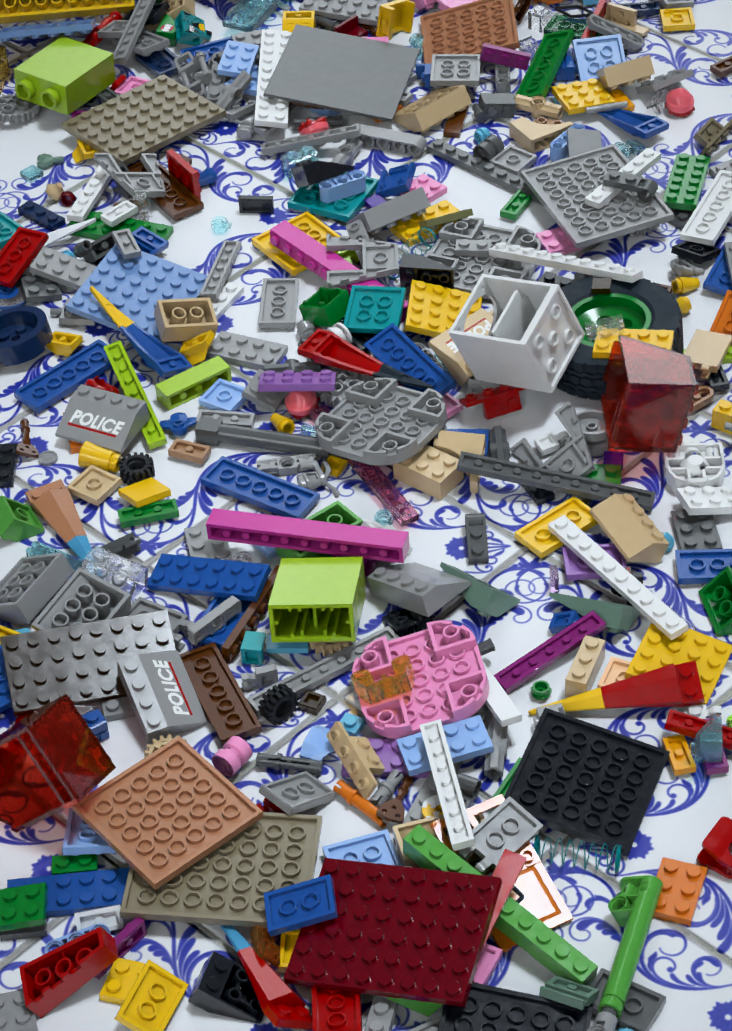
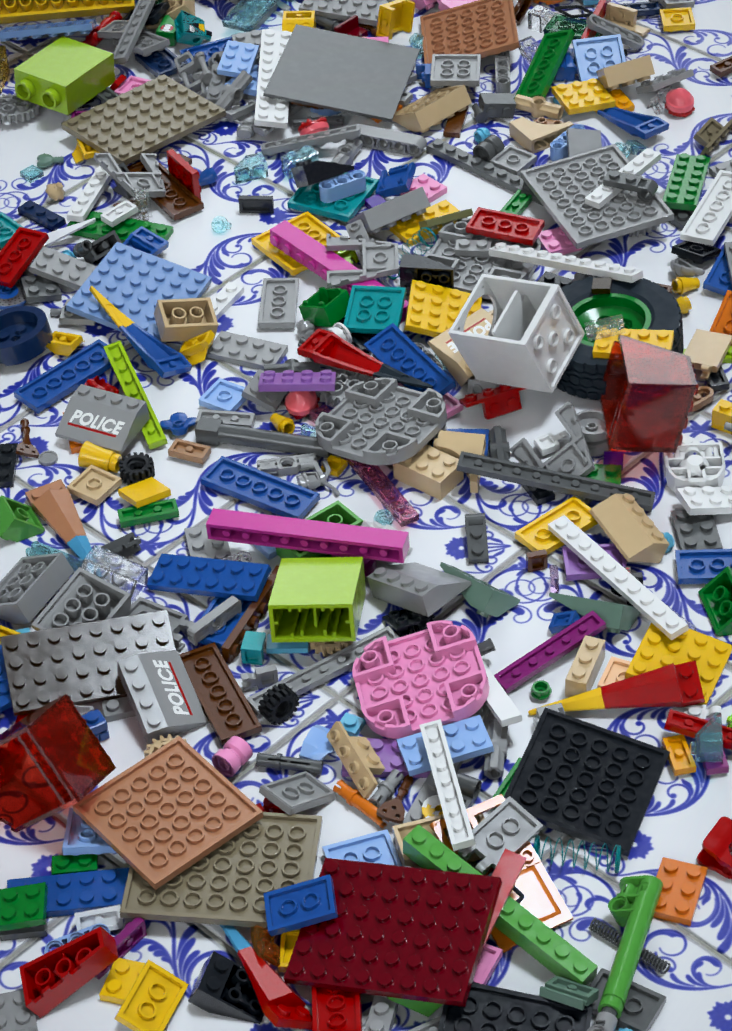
(65, 201): dark red plate -> none
(126, 243): light grey plate -> none
(192, 382): lime brick -> none
(220, 270): light grey tile -> none
(251, 168): none -> clear light blue slope
(312, 702): dark brown tile -> none
(387, 687): clear yellow connector -> none
(505, 56): magenta plate -> none
(505, 226): none -> red plate
(536, 560): none -> reddish brown tile
(606, 107): light grey piece -> none
(616, 937): none -> dark grey piece

